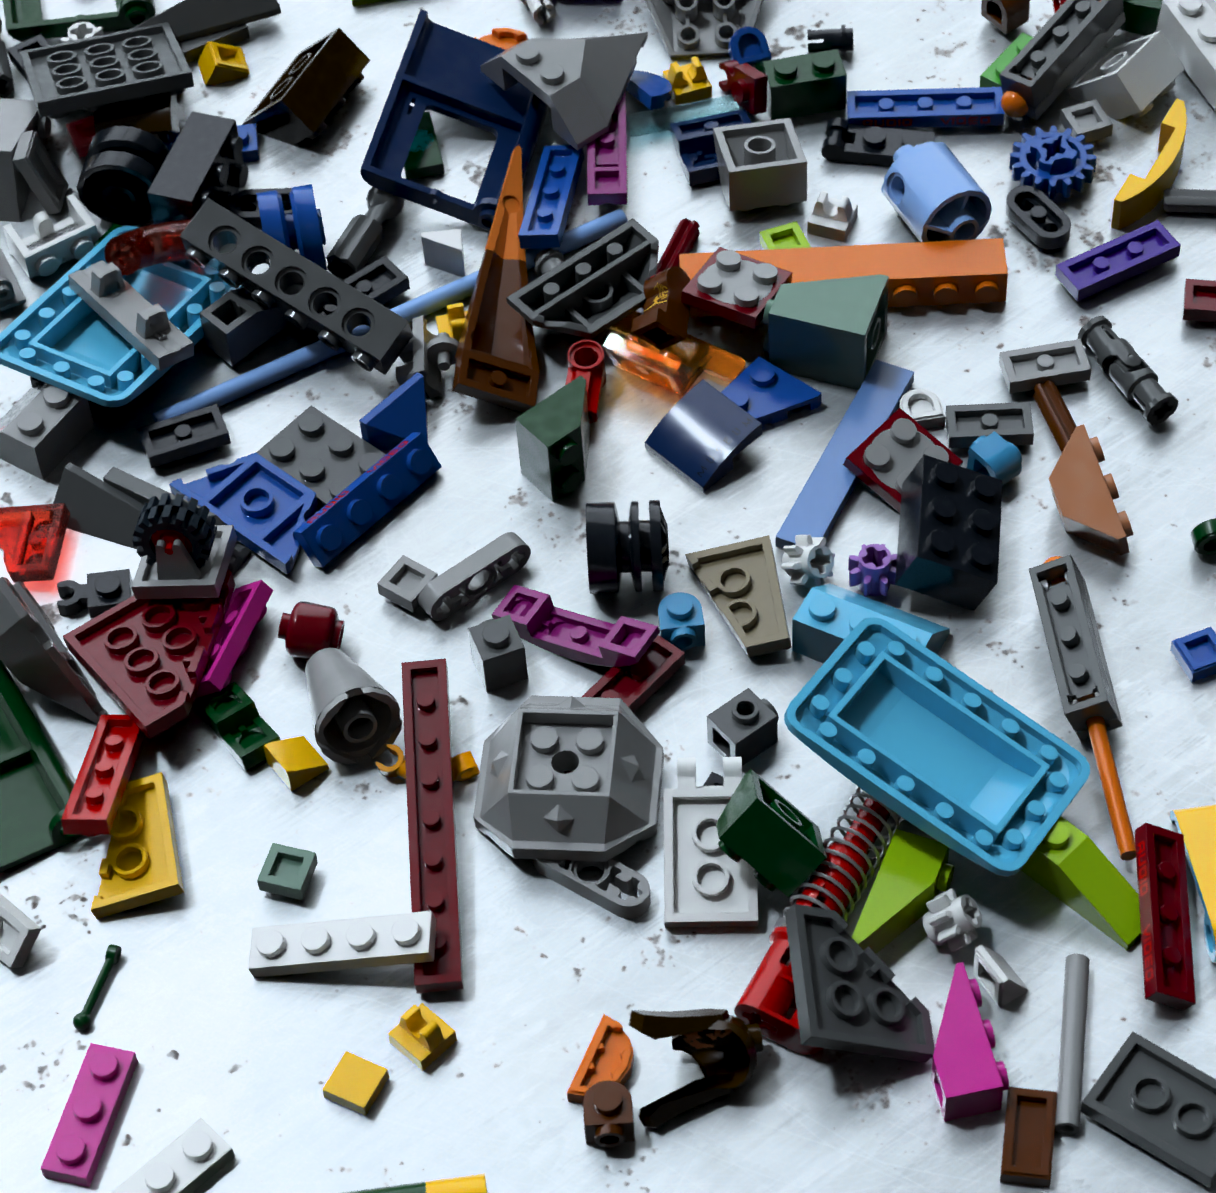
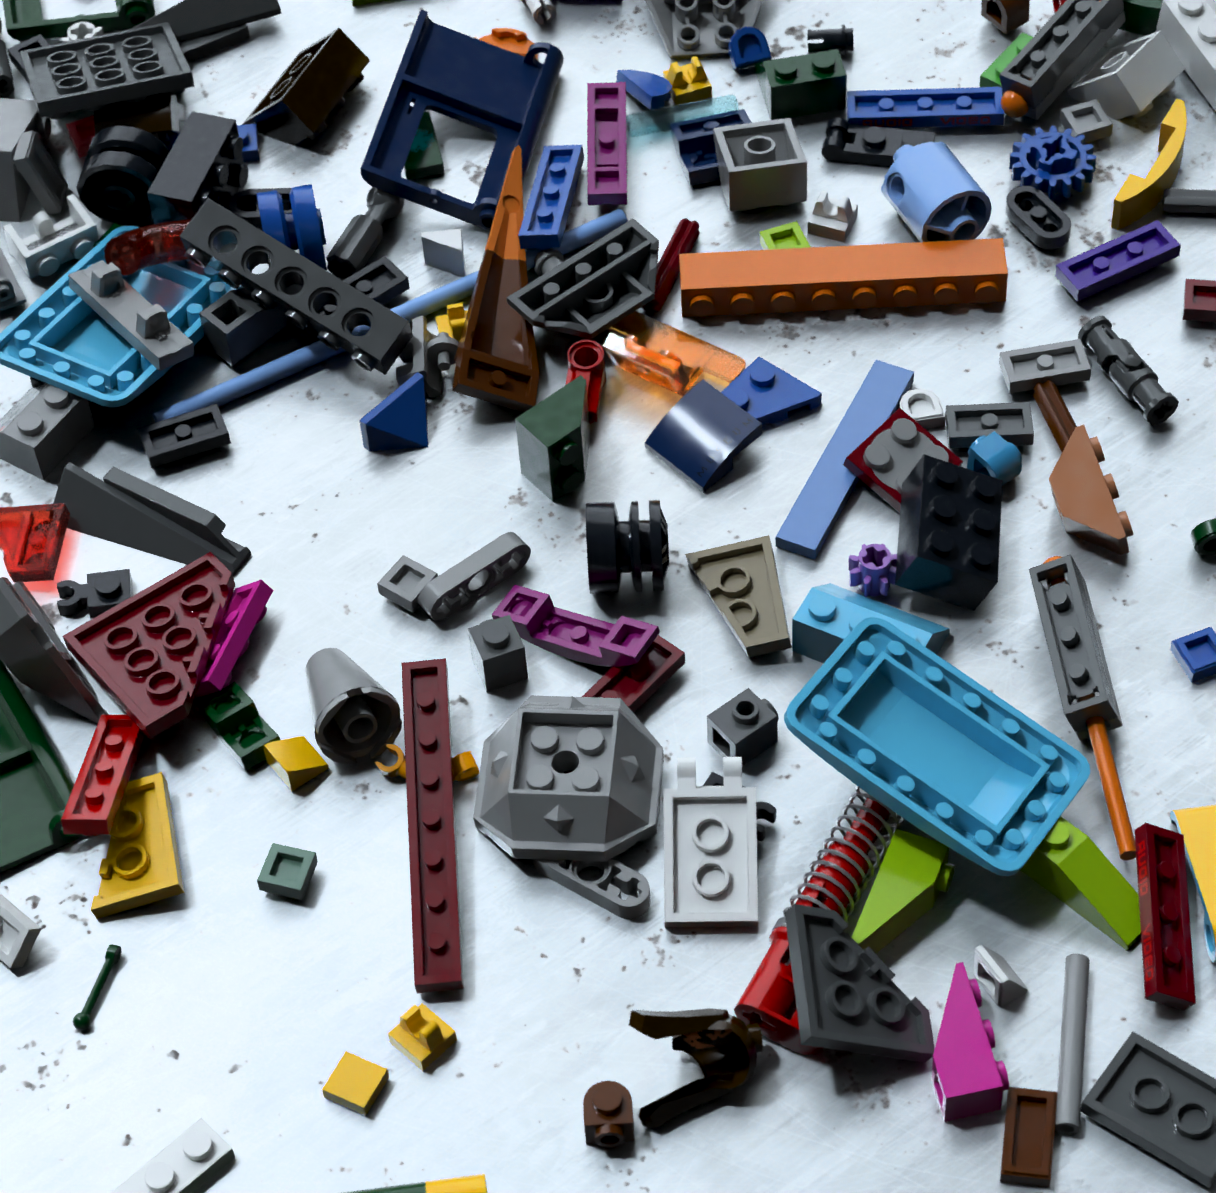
(89, 1115): dark pink plate -> none
(180, 550): plate -> none
(222, 63): yellow slope -> none
(258, 502): blue wing -> none
(310, 629): dark red head -> none
(320, 454): dark grey plate -> none
(342, 944): white plate -> none
(367, 499): blue plate -> none
(572, 76): light grey wedge -> none
(606, 1059): orange tile -> none
(663, 309): reddish brown leg -> none
(681, 620): dark azure plate -> none
(735, 287): piece -> none
(746, 86): dark red plate -> none
(770, 835): dark green slope -> none
(808, 561): white gear -> none
(828, 328): sand green slope -> none
(952, 920): white gear -> none

